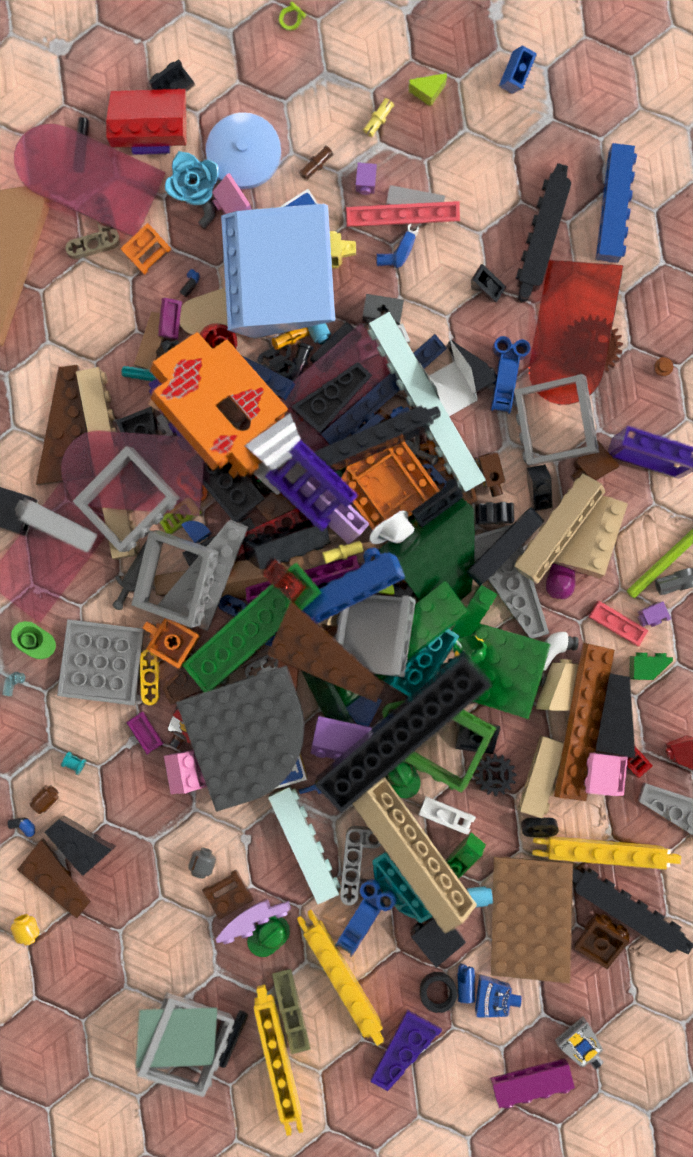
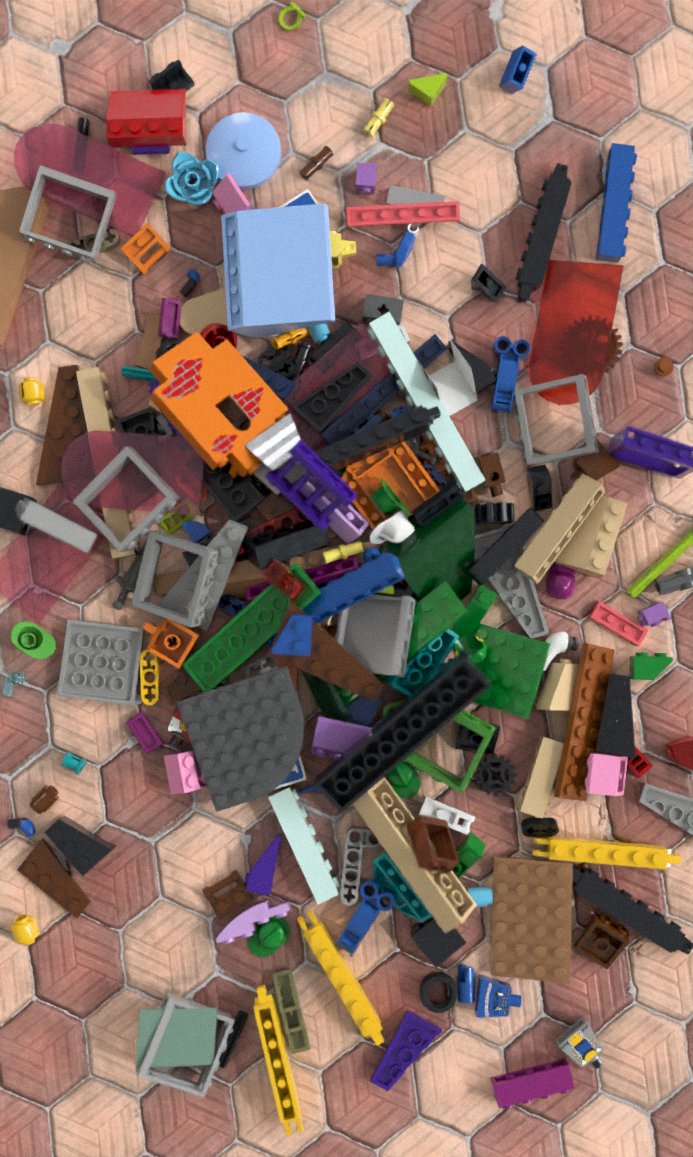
(31, 391): none -> yellow head
(74, 183): none -> light grey window
(202, 863): dark grey head -> none
(209, 214): dark grey arm -> none
(262, 872): none -> dark purple slope
(295, 636): none -> blue wing
(387, 500): none -> green piece
(439, 829): none -> copper window

